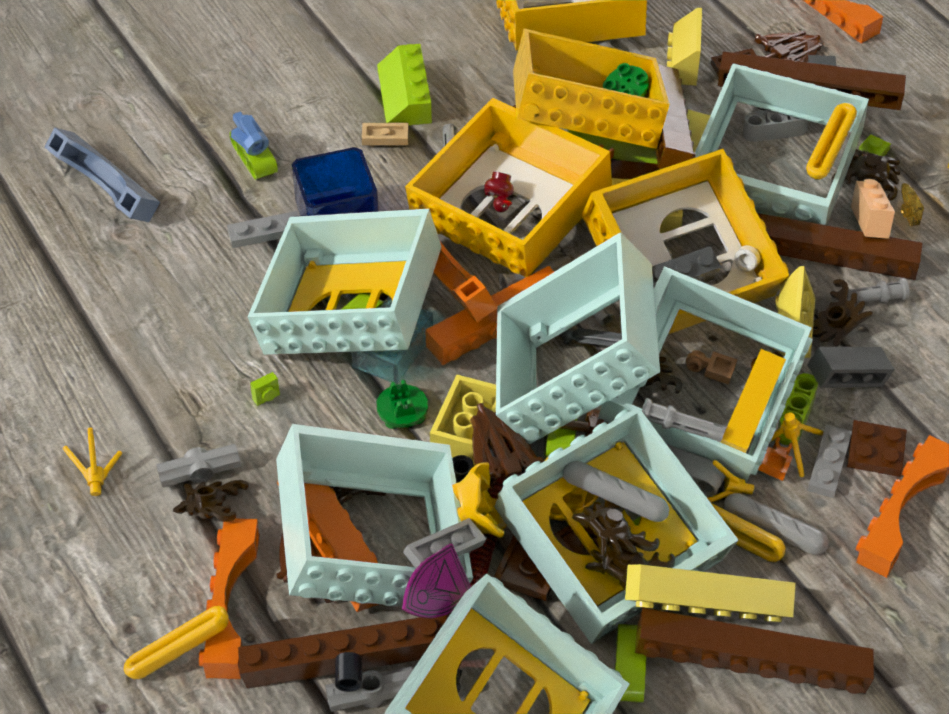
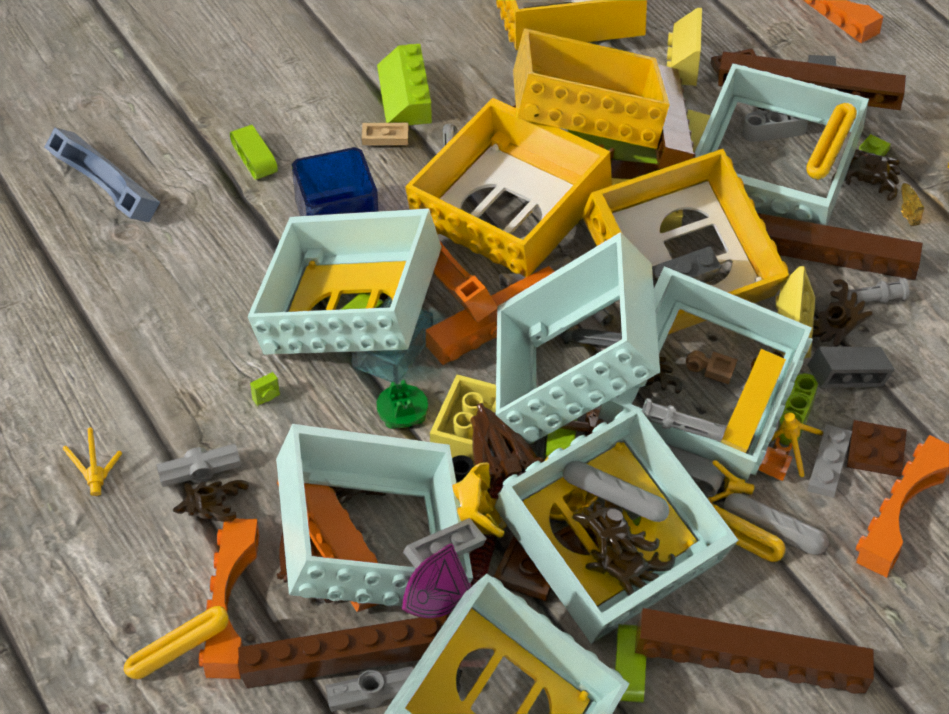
(249, 134): medium blue rock -> none
(259, 229): light grey plate -> none
(348, 672): black beam -> none
(501, 187): dark red animal -> none
(628, 80): green plate -> none
(709, 591): light yellow brick -> none
(747, 258): white tile -> none
(797, 42): reddish brown bar -> none
(872, 209): light nougat brick -> none

